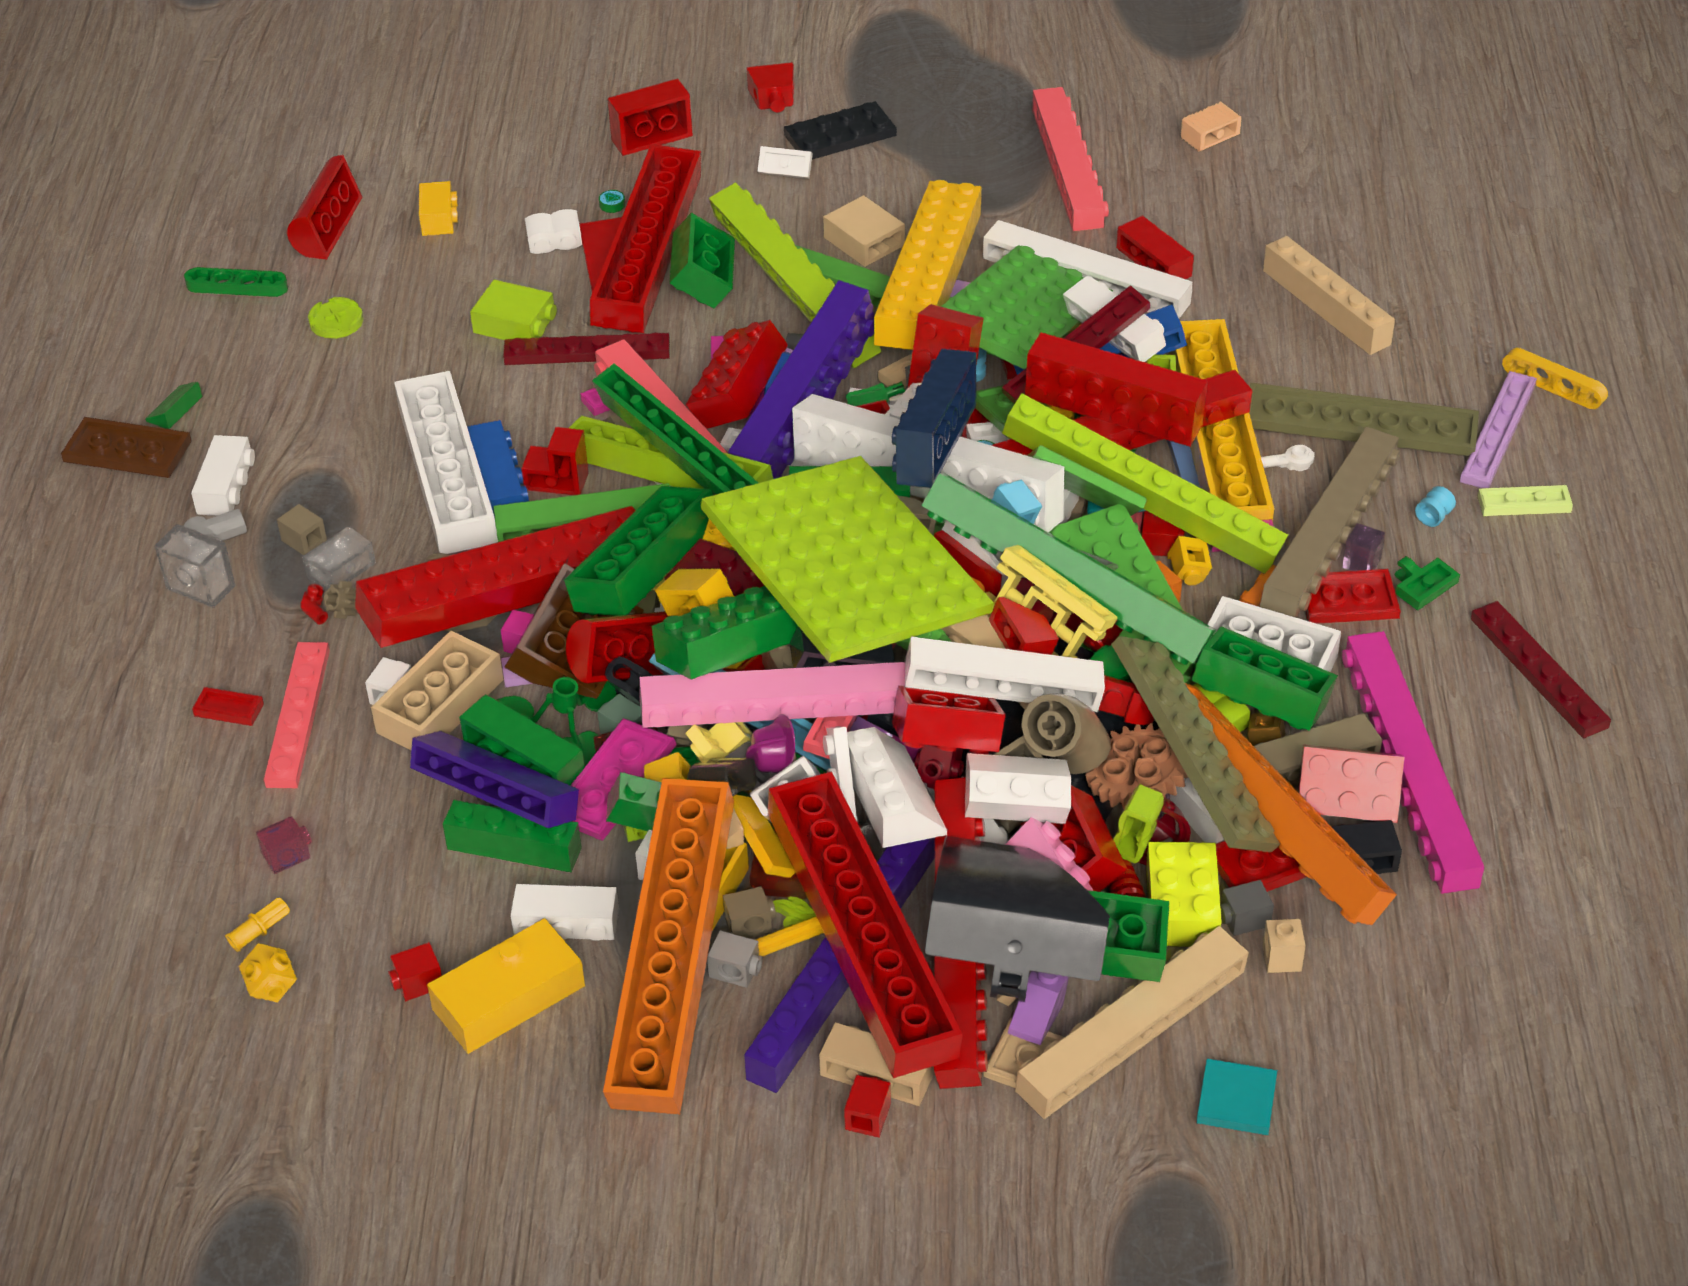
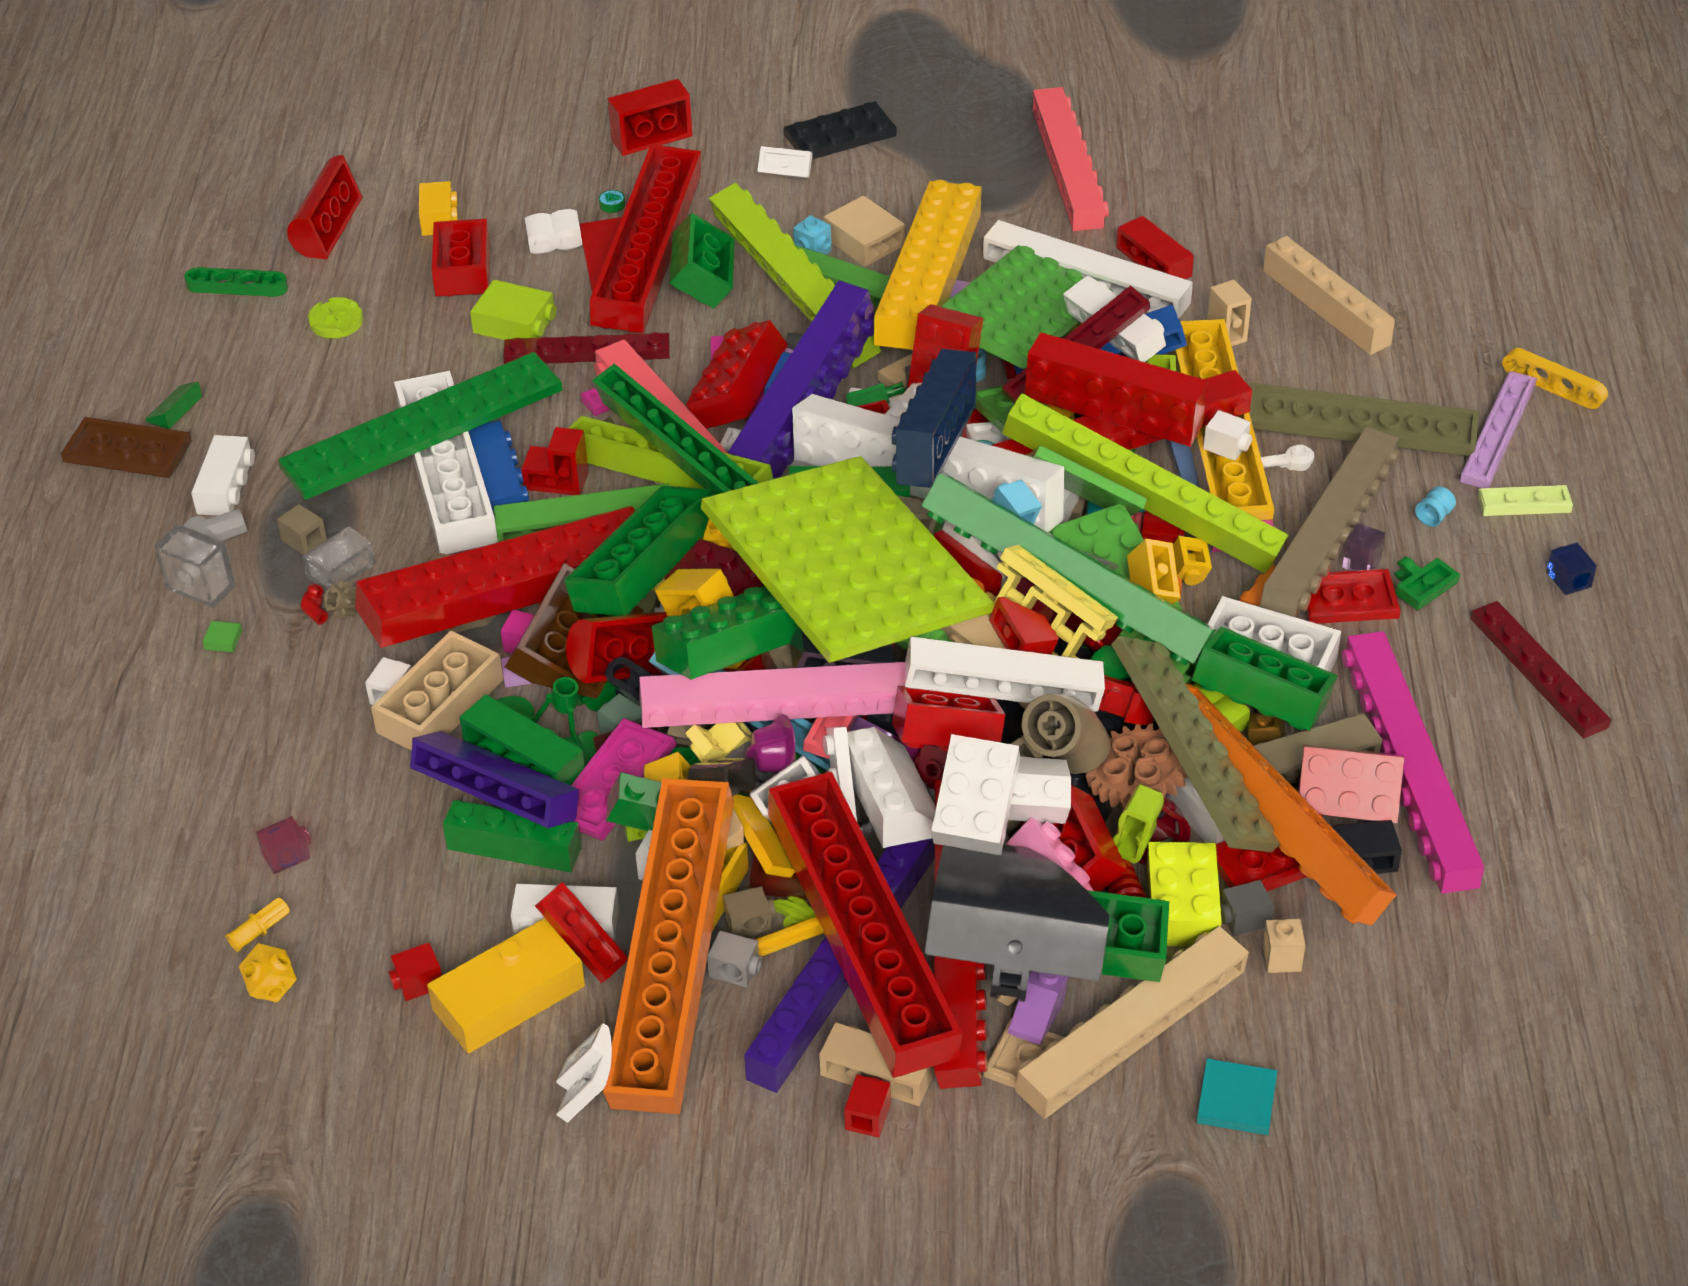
(222, 636): none -> bright green tile
(228, 706): red tile -> none
(297, 715): coral plate -> none
(419, 425): none -> green plate
(461, 257): none -> red brick
(581, 932): none -> red plate
(585, 1072): none -> white slope
(772, 86): red torso -> none
(813, 235): none -> medium azure brick
(976, 794): none -> white brick
(1154, 568): none -> yellow brick
(1210, 126): light nougat brick -> none
(1227, 435): none -> white brick
(1233, 304): none -> tan brick
(1571, 568): none -> clear blue brick

